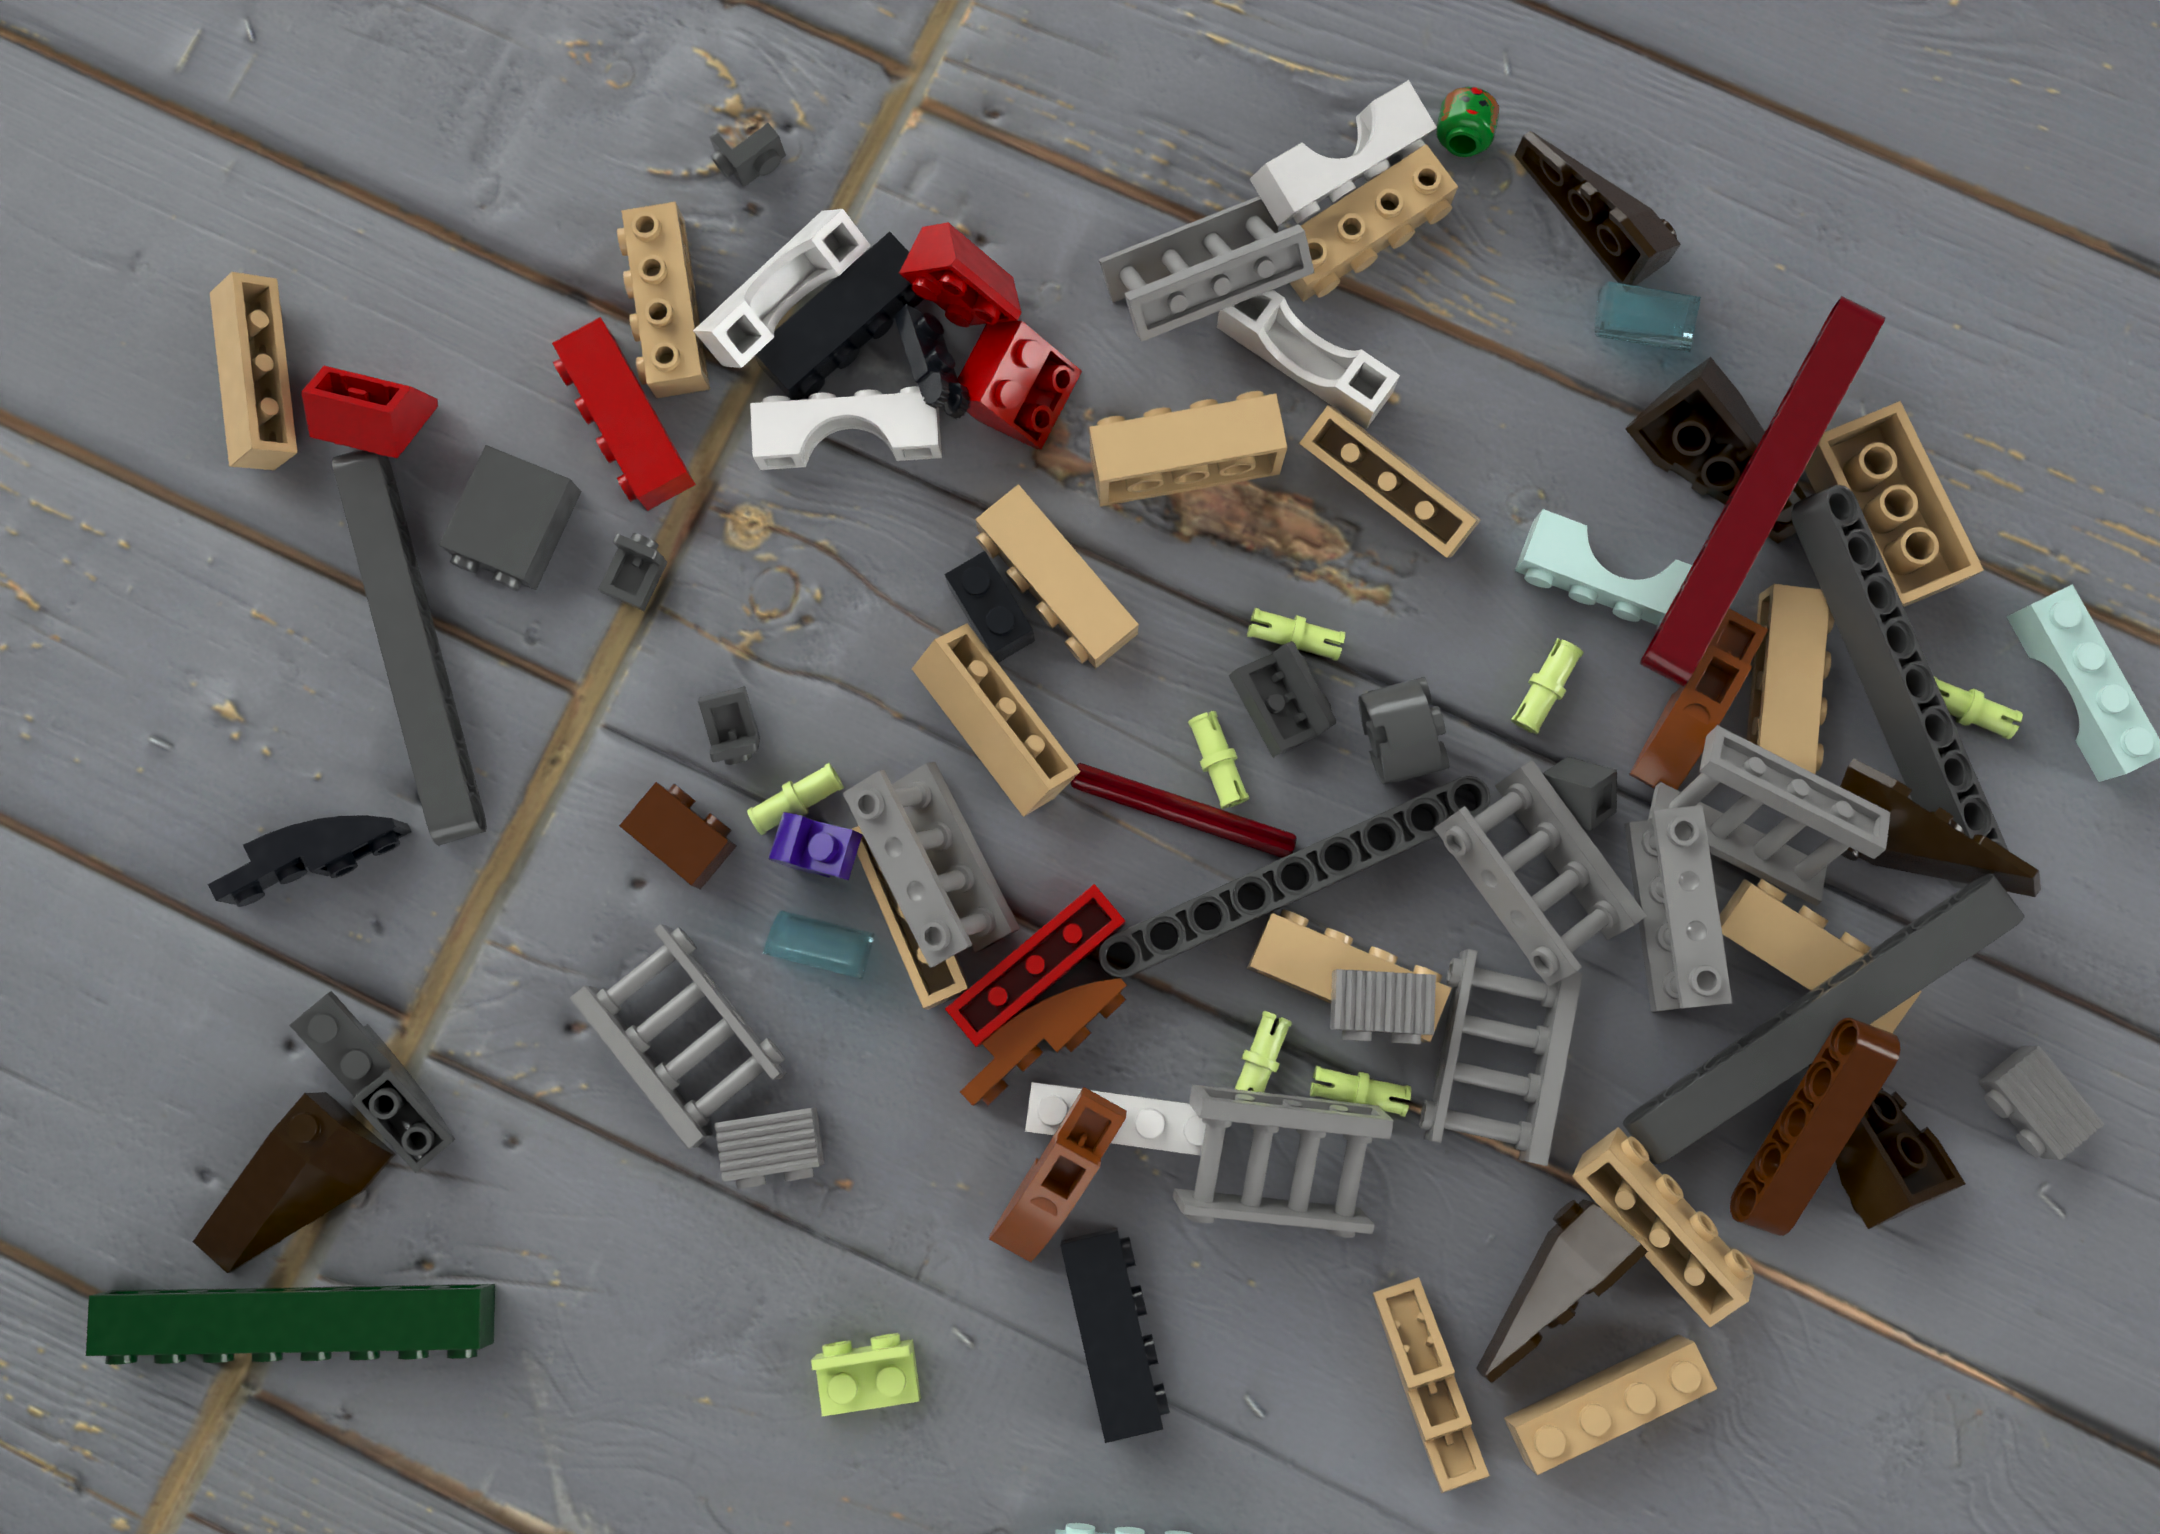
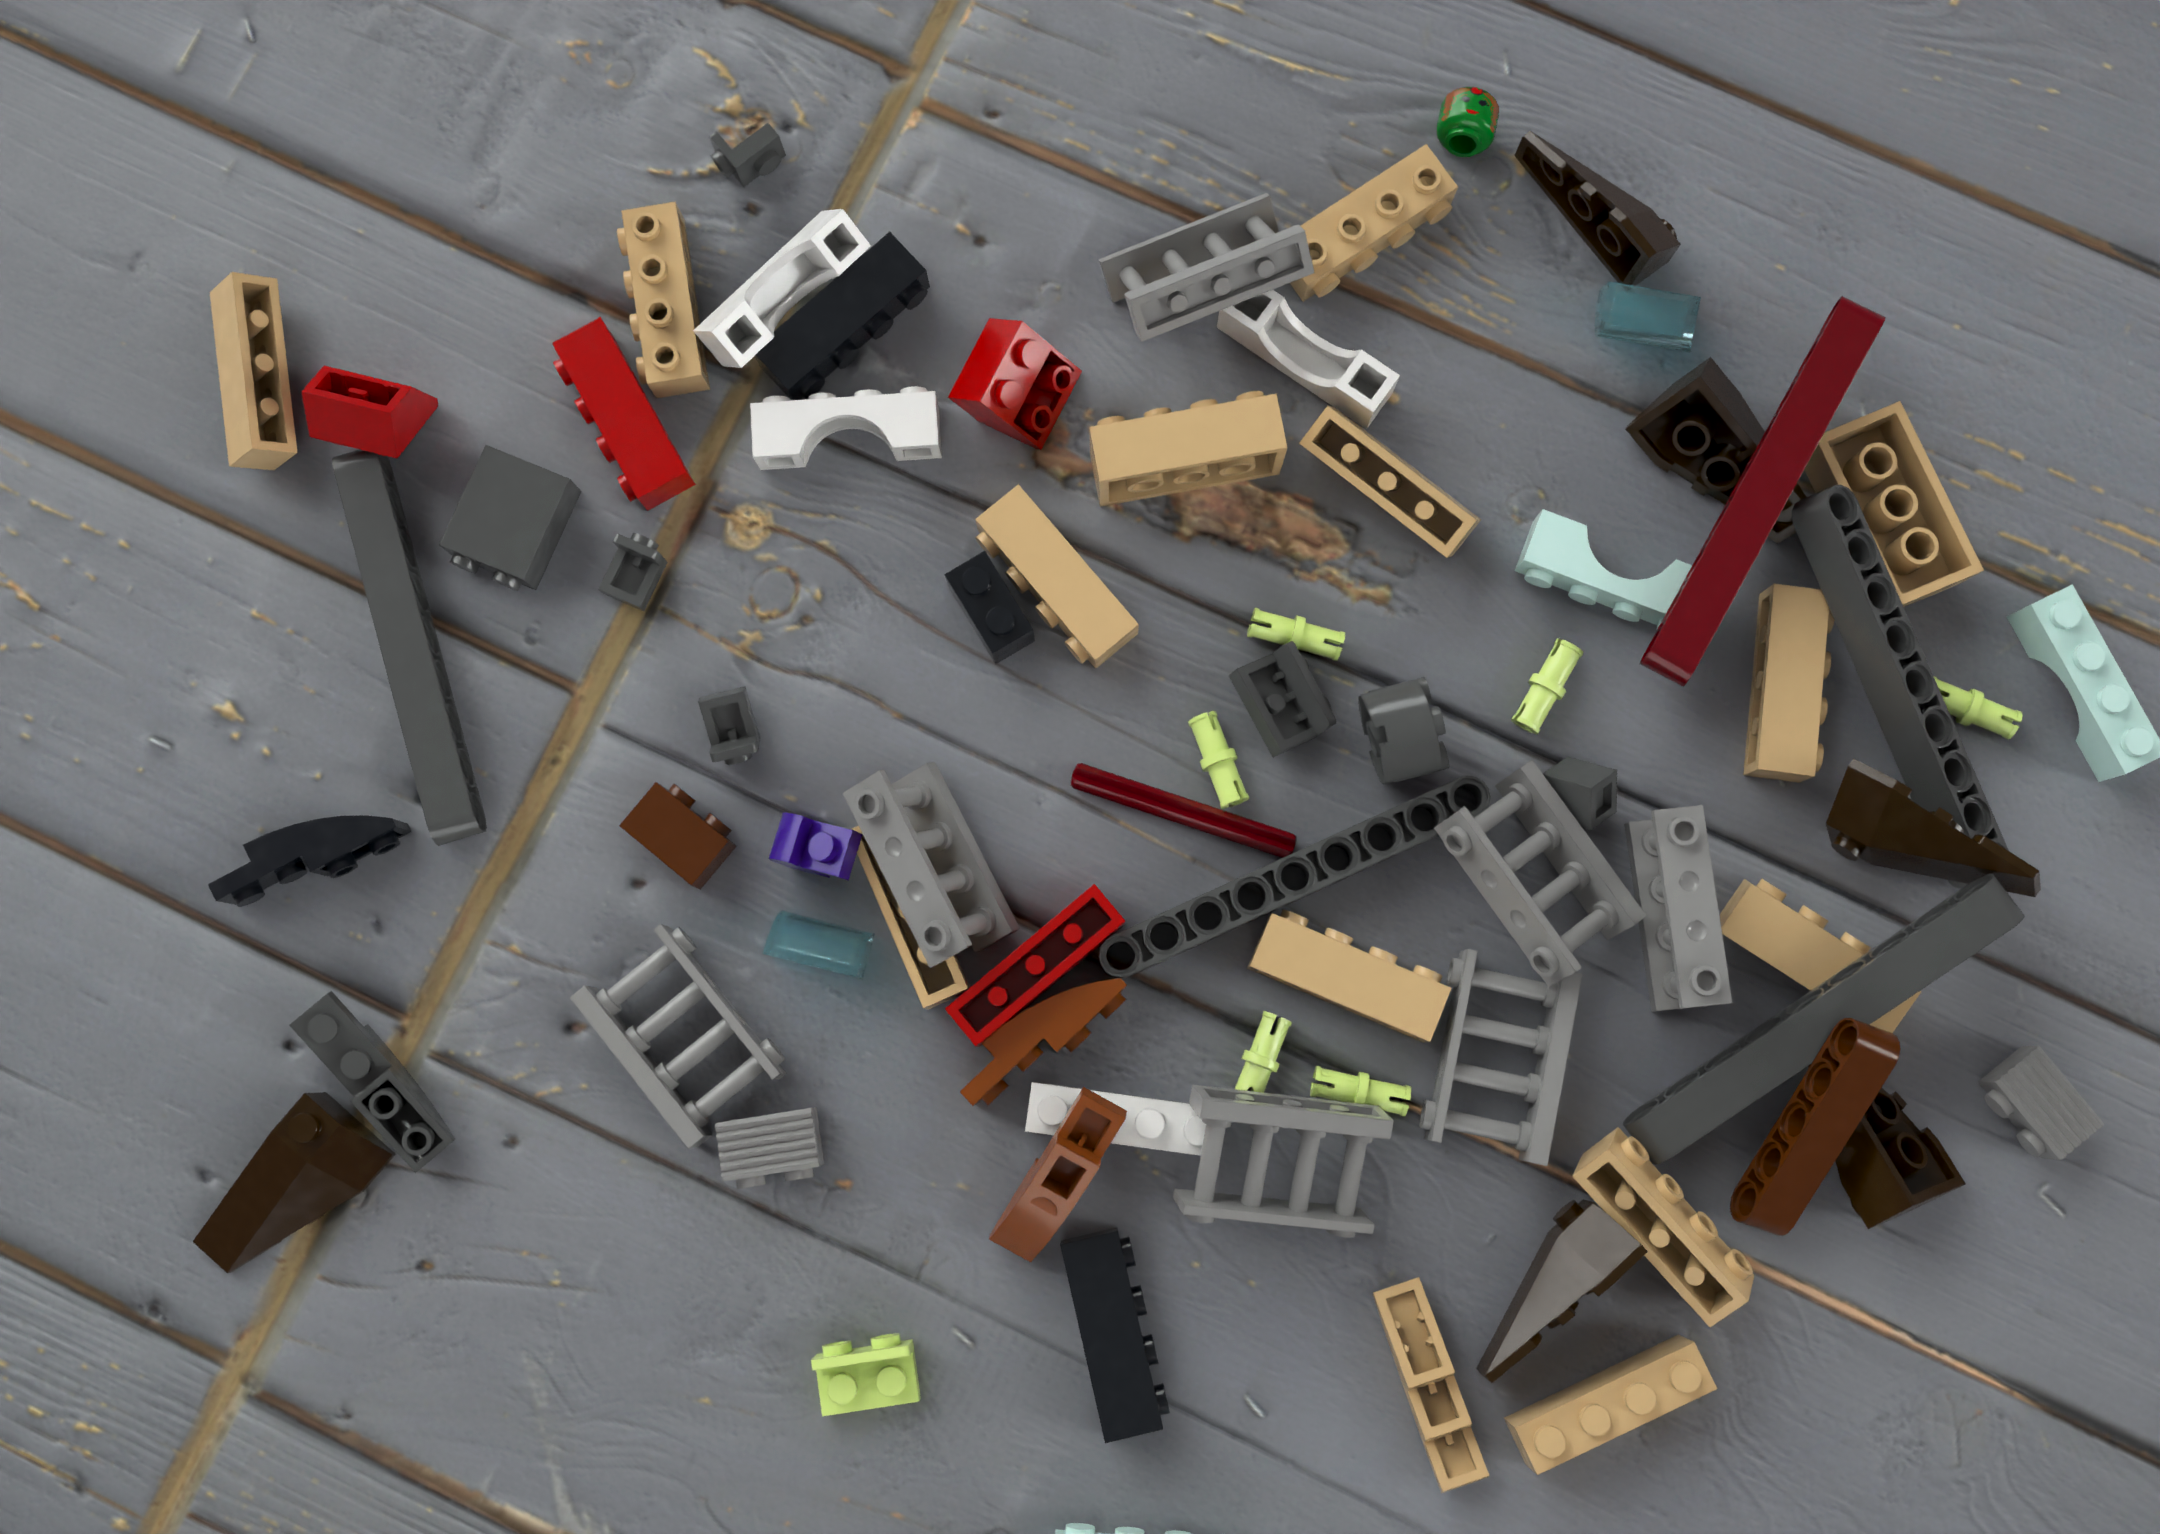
(290, 1321): dark green brick -> none
(795, 798): yellowish green pin -> none
(931, 361): black hinge -> none
(960, 278): red slope -> none
(995, 719): tan brick -> none
(1302, 178): white arch -> none
(1382, 1004): light grey brick -> none
(1700, 704): dark orange slope -> none
(1788, 789): light grey fence -> none

